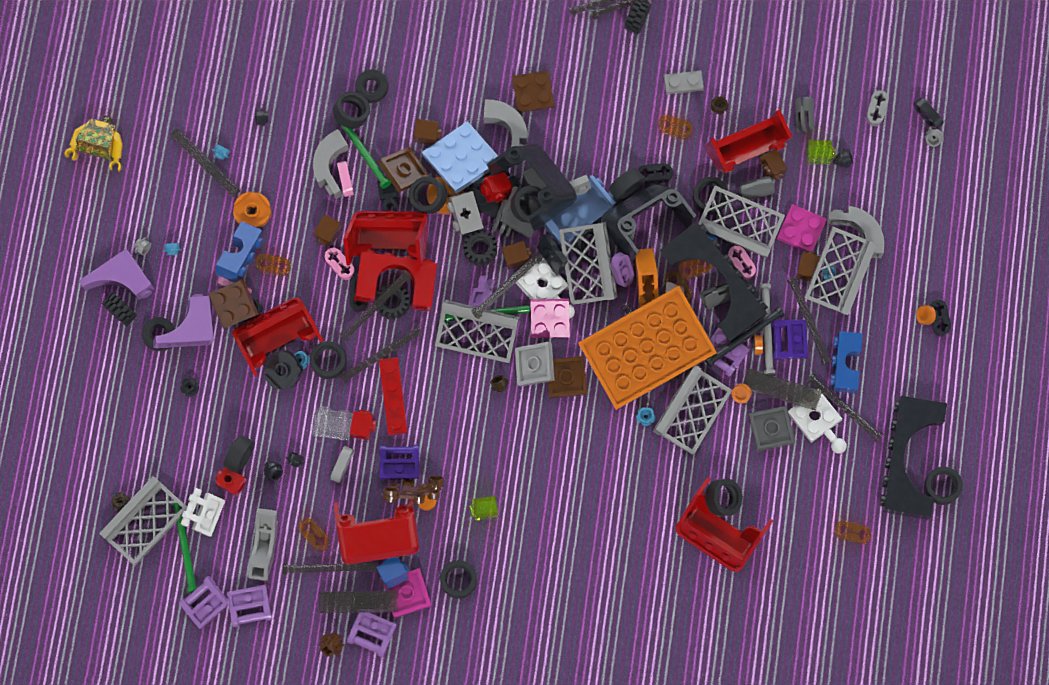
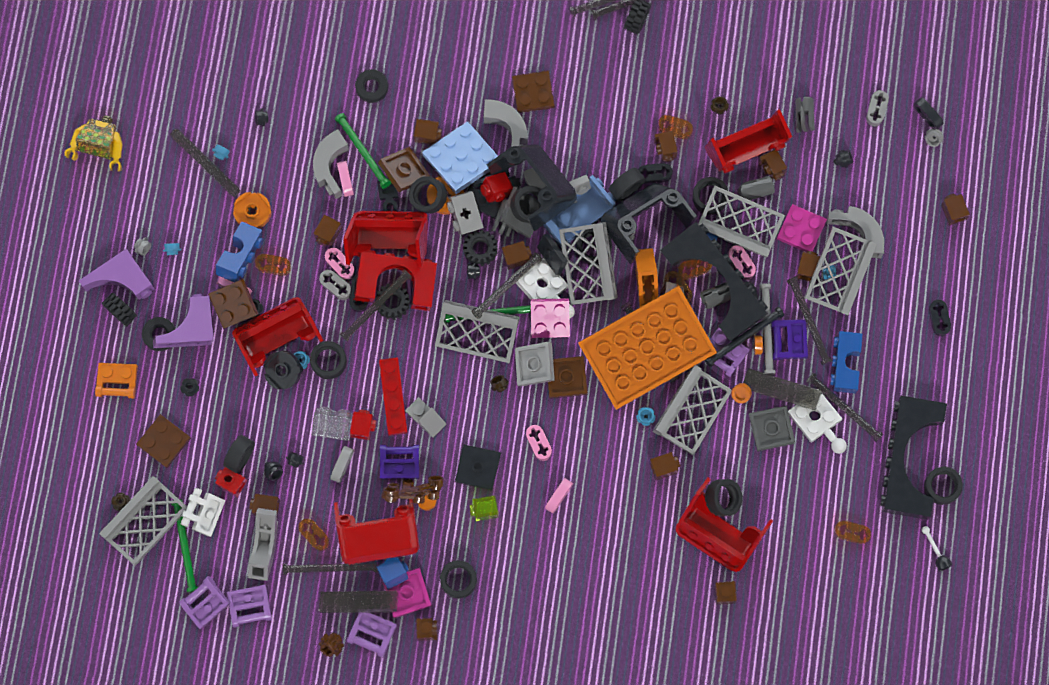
(116, 374): none -> orange plate
(163, 441): none -> reddish brown plate
(264, 502): none -> reddish brown brick
(338, 281): none -> light grey beam
(357, 100): black tyre -> none
(381, 354): clear smoke bar -> none
(426, 417): none -> light grey slope
(426, 629): none -> reddish brown brick
(473, 271): none -> black plate
(478, 467): none -> black plate
(482, 292): medium lavender plate -> none
(542, 440): none -> bright pink beam
(559, 495): none -> bright pink beam
(622, 269): medium lavender plate -> none
(664, 465): none -> reddish brown brick
(666, 146): none -> reddish brown brick
(683, 82): light grey plate -> none
(725, 593): none -> reddish brown brick
(820, 152): clear neon green brick -> none
(925, 315): orange tile -> none
(942, 562): none -> hinge
(955, 209): none -> reddish brown brick

